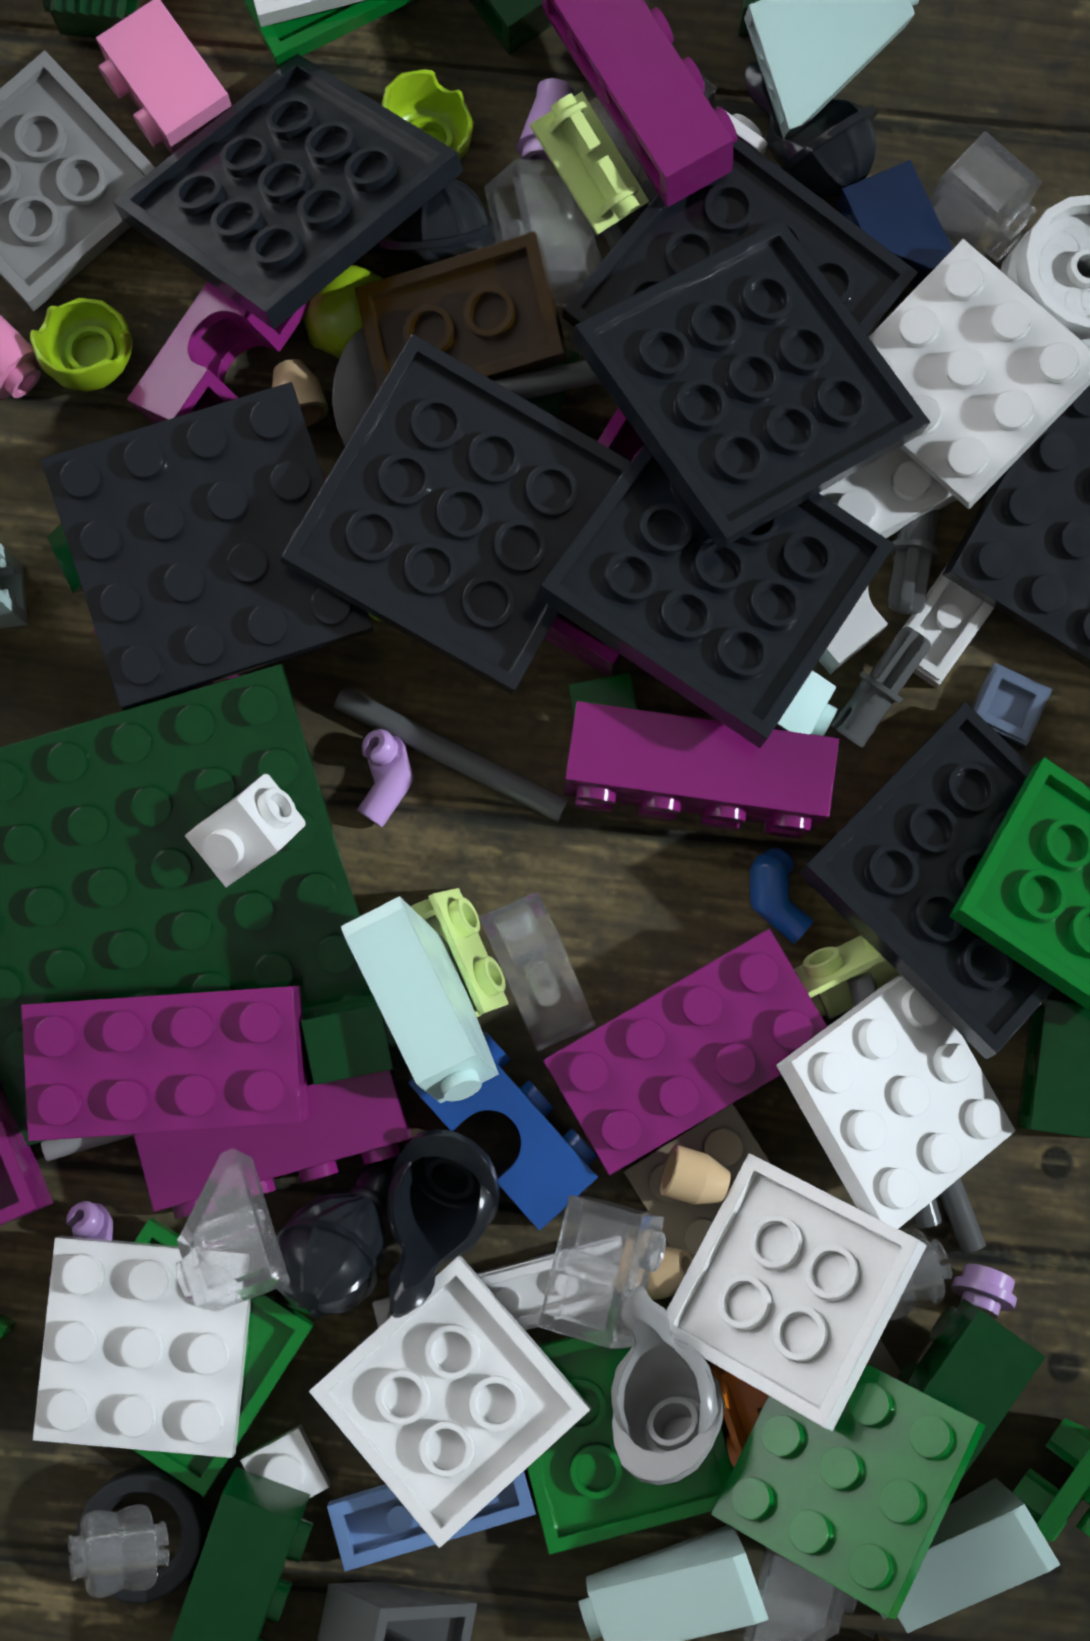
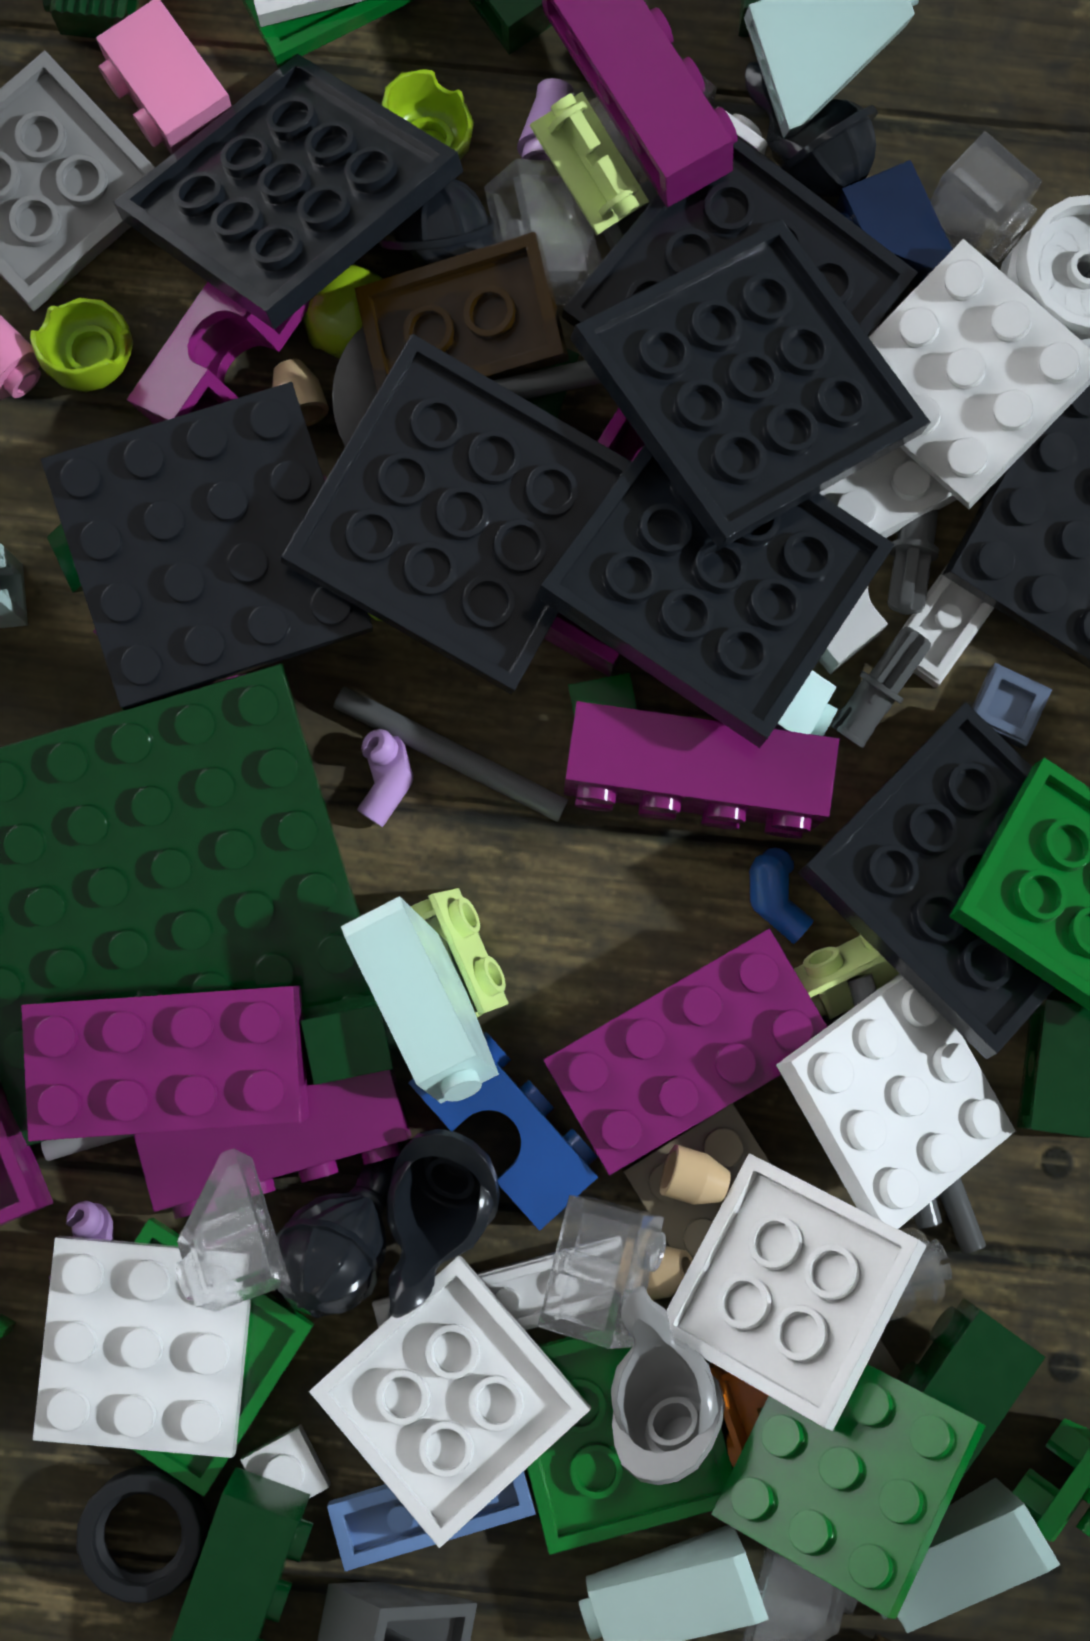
(118, 1550): clear piece -> none
(246, 830): white bracket -> none
(537, 970): clear slope -> none
(985, 1289): lavender plate -> none

